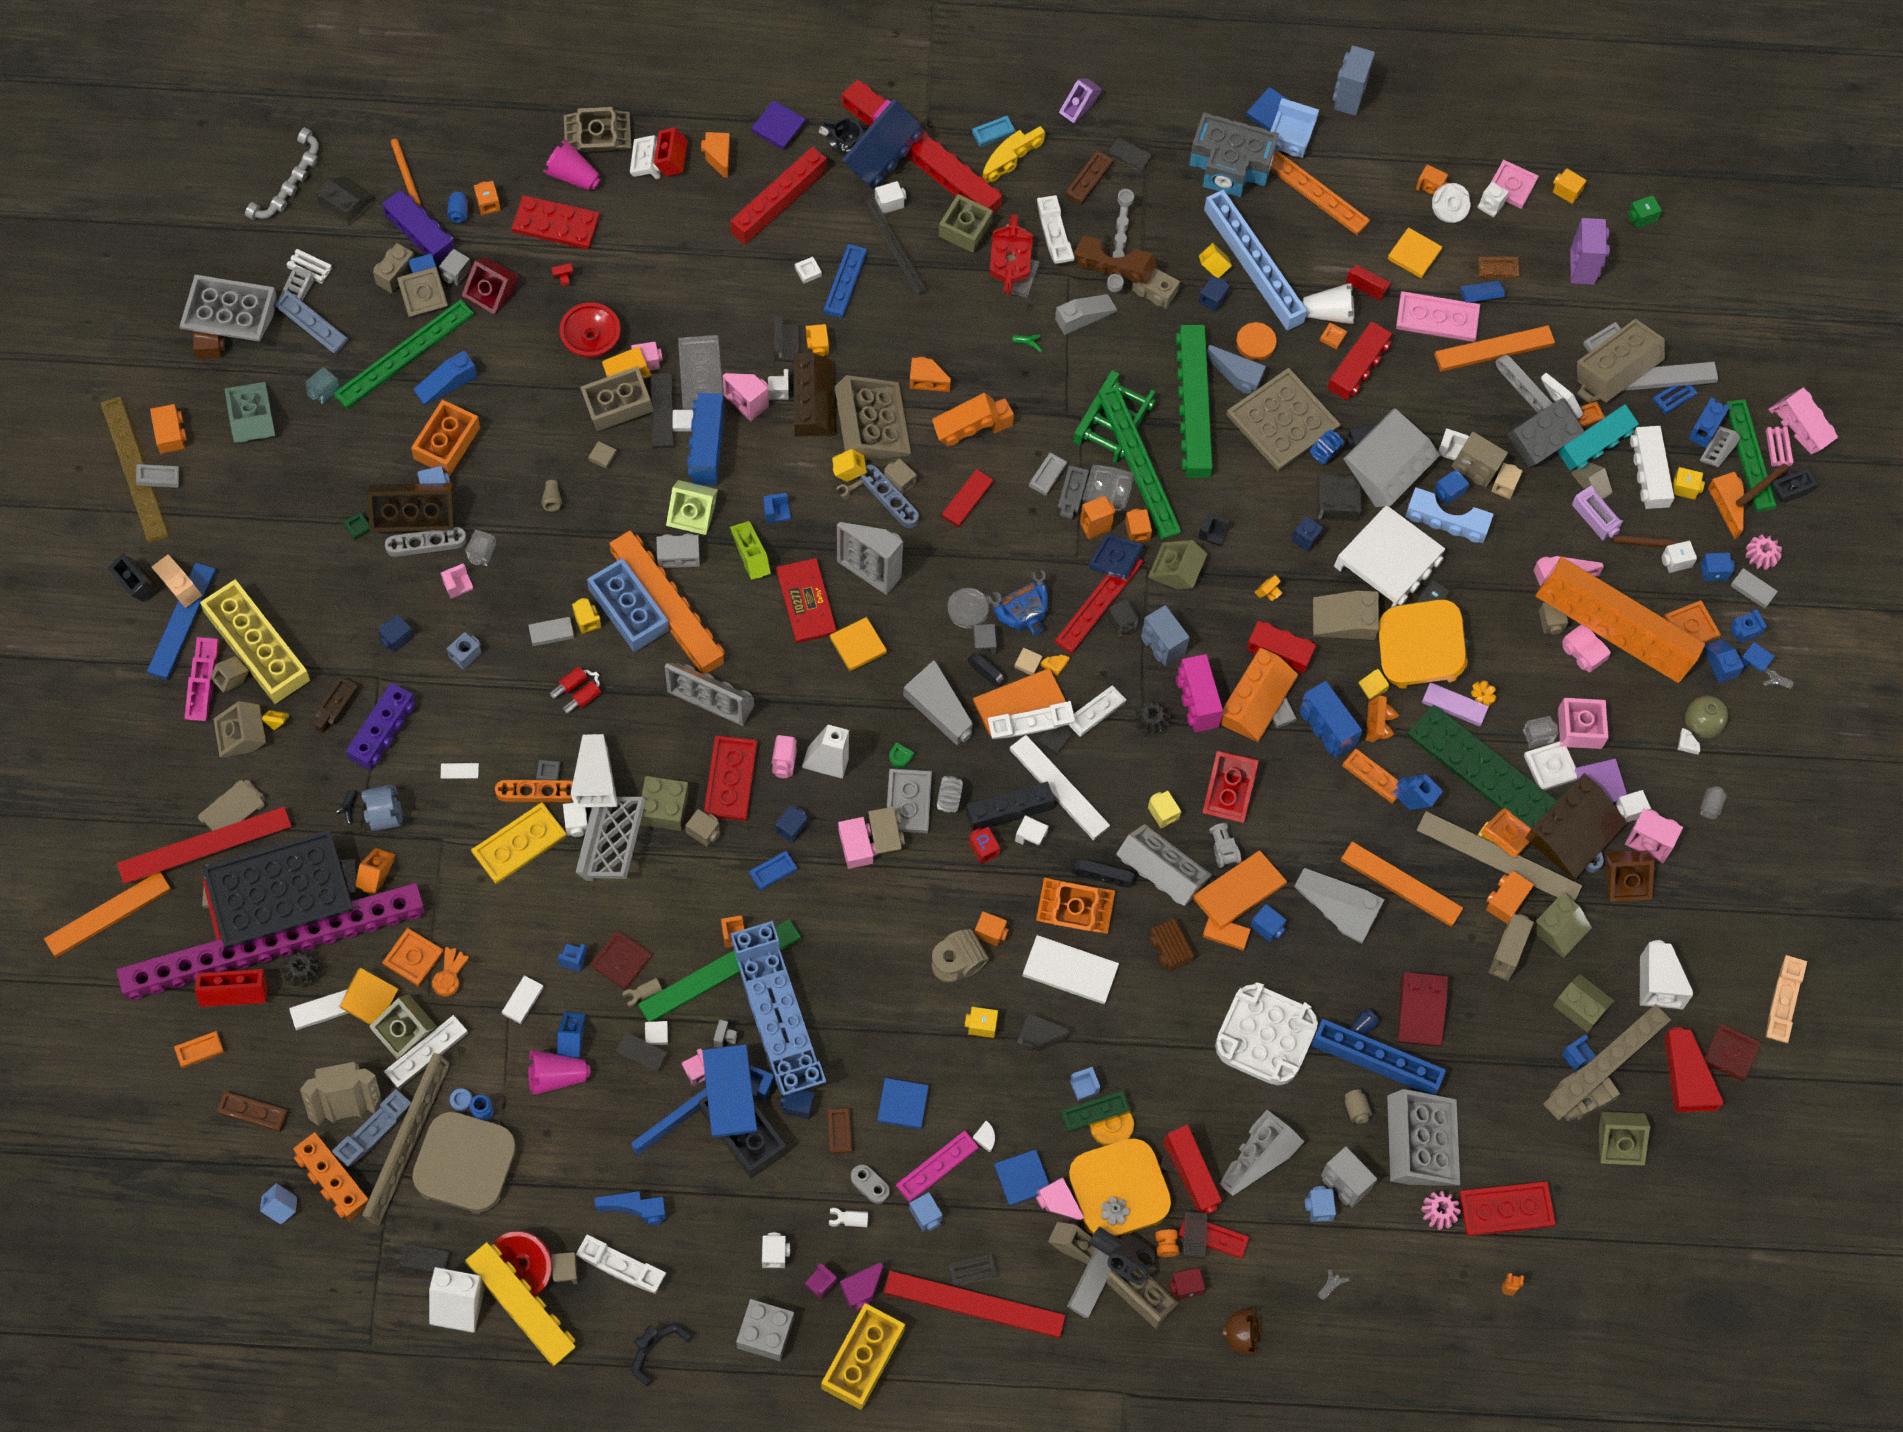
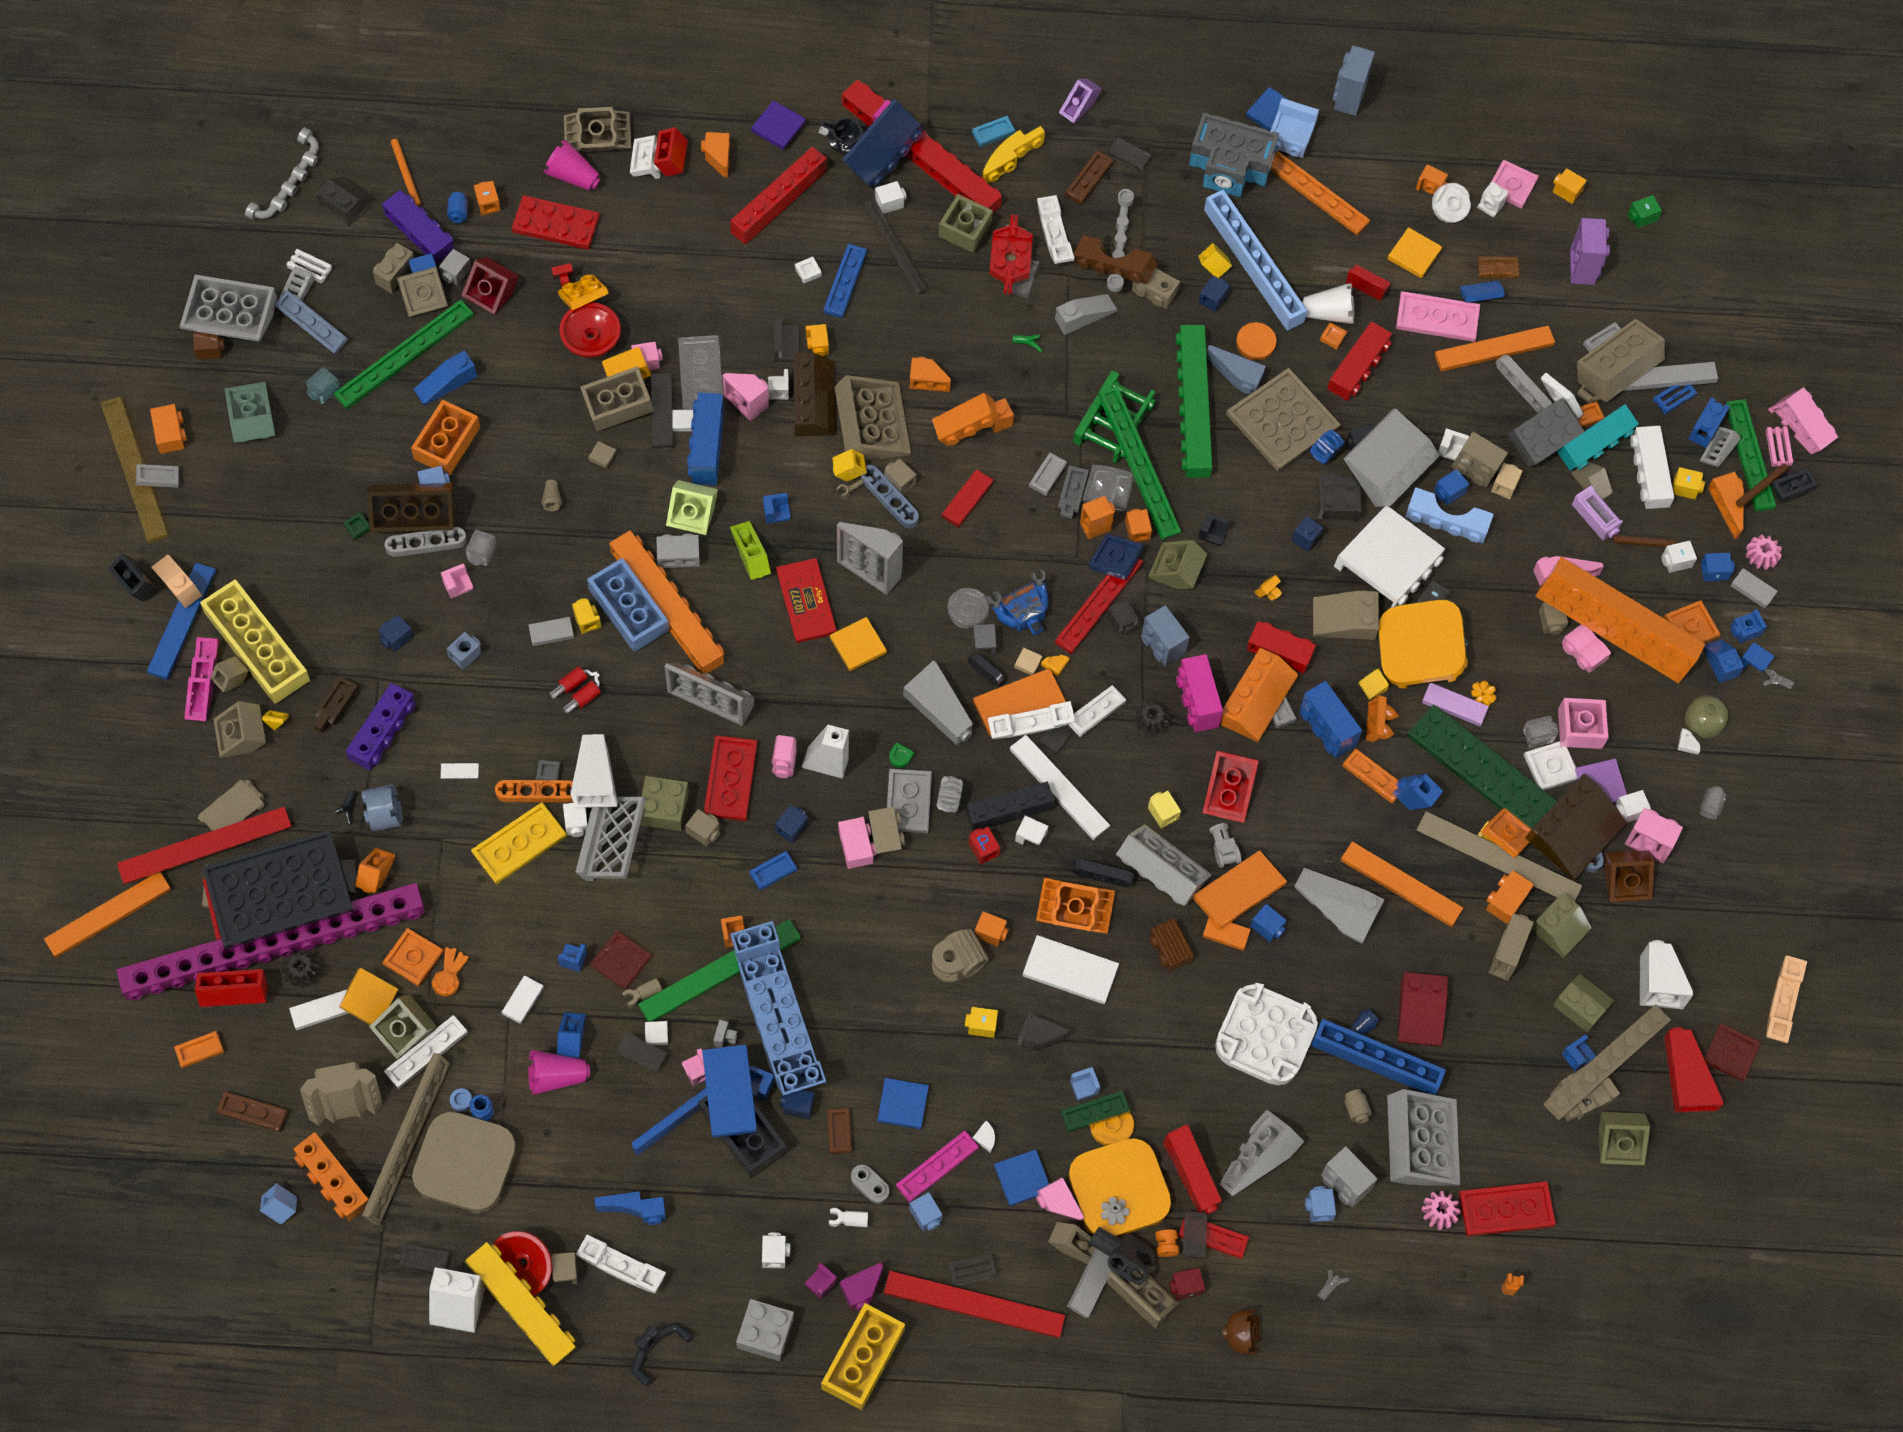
(373, 1130): sand blue slope -> none
(582, 291): none -> light orange tile

